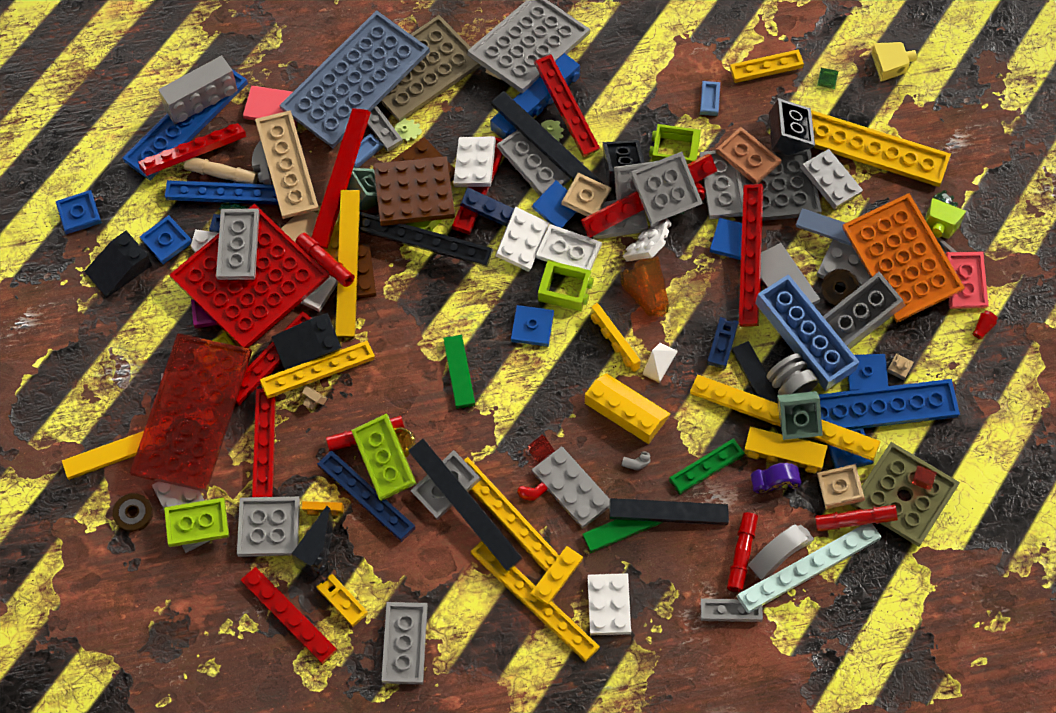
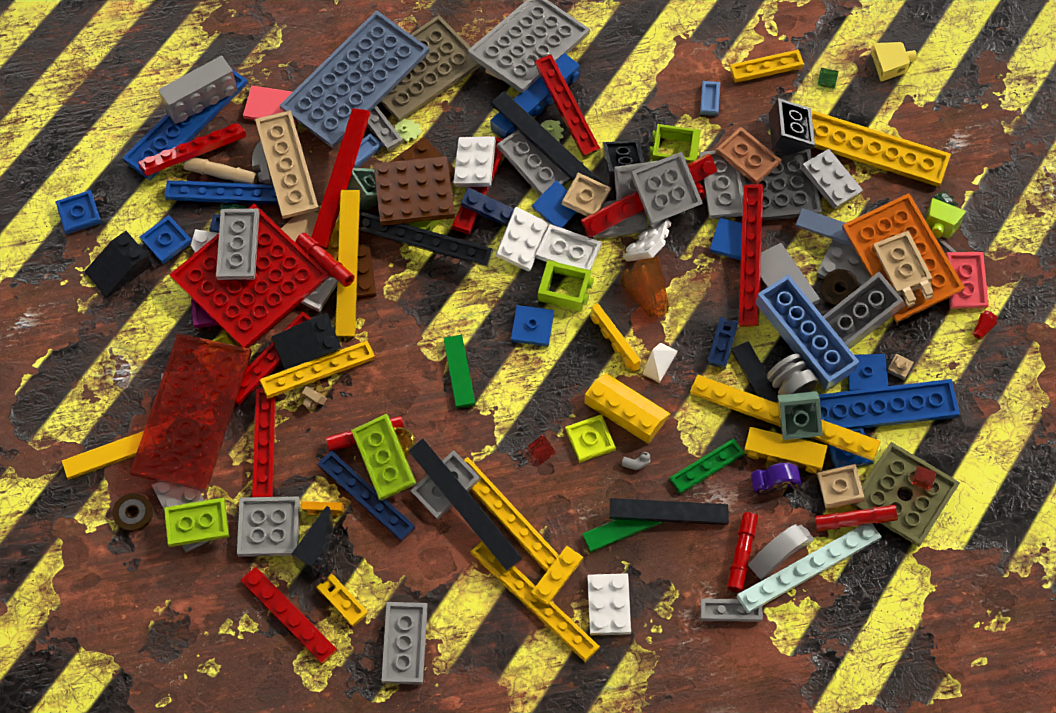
(532, 493): red arm -> none
(572, 487): light grey plate -> none
(590, 438): none -> neon yellow tile
(904, 267): none -> tan tile

